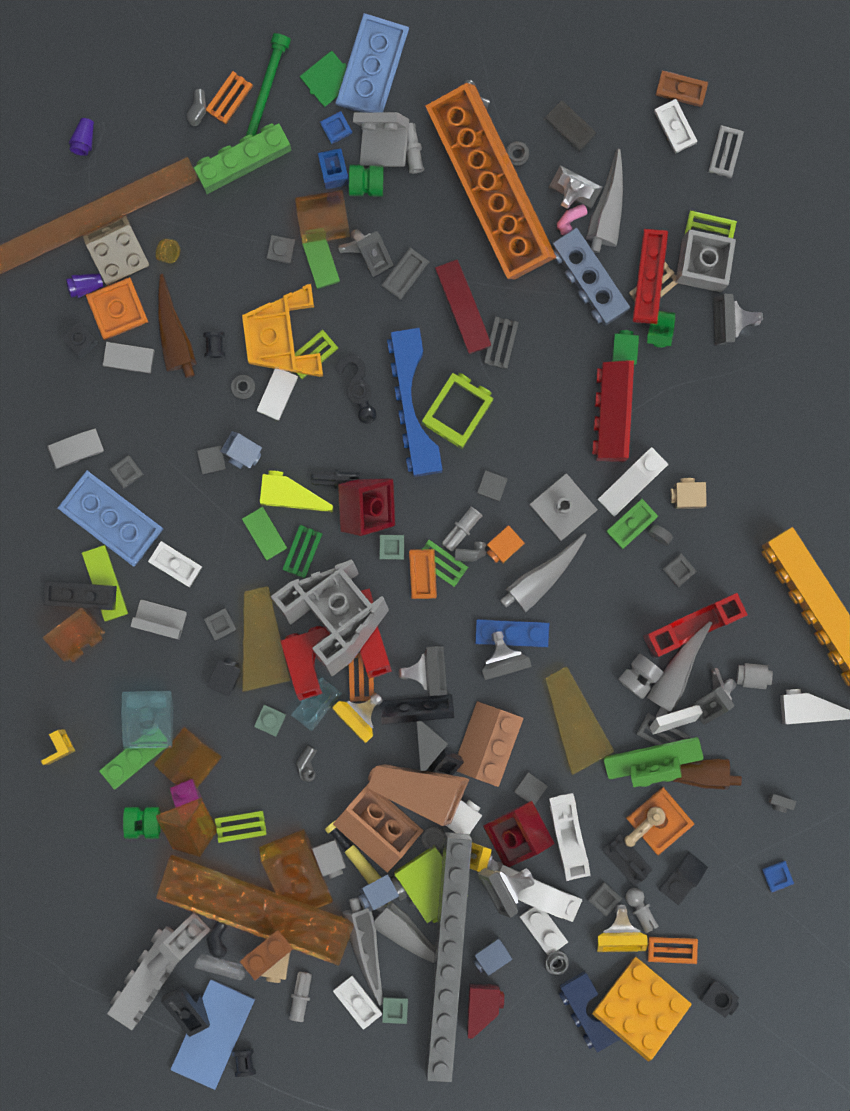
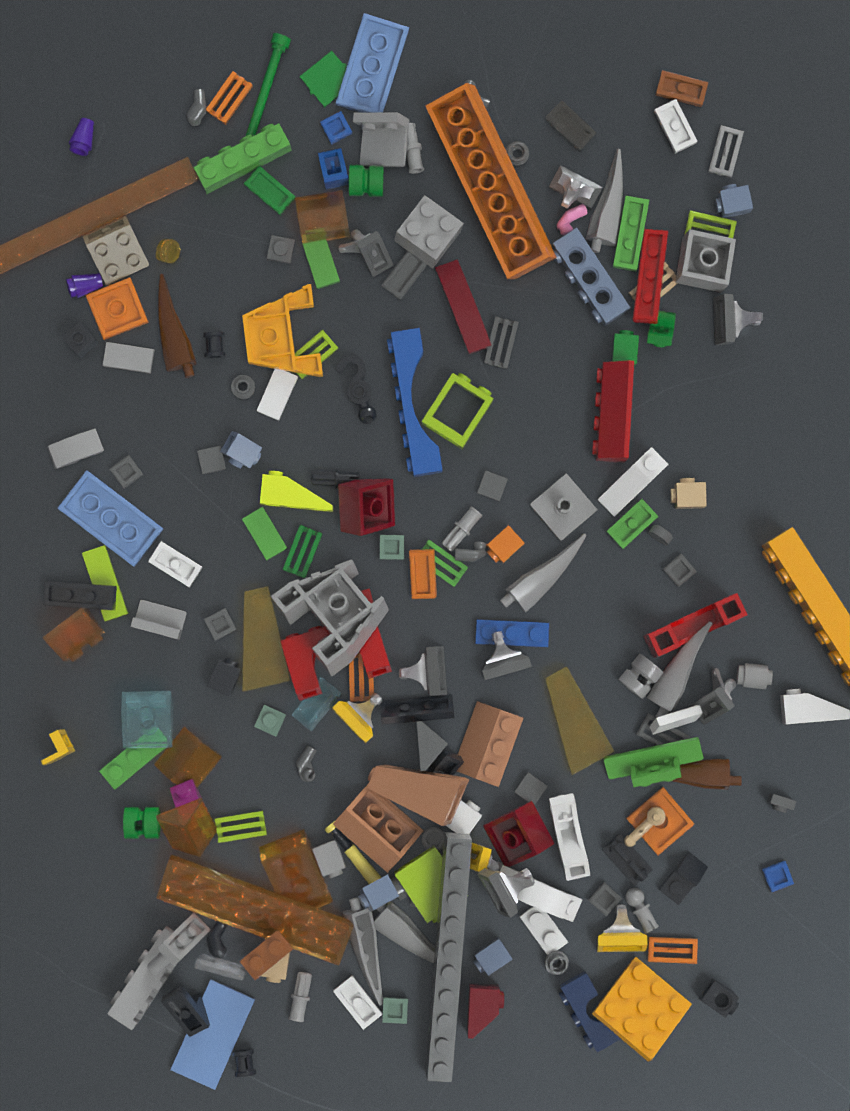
(269, 190): none -> green tile
(428, 231): none -> light grey brick
(631, 233): none -> bright green plate
(733, 201): none -> sand blue brick

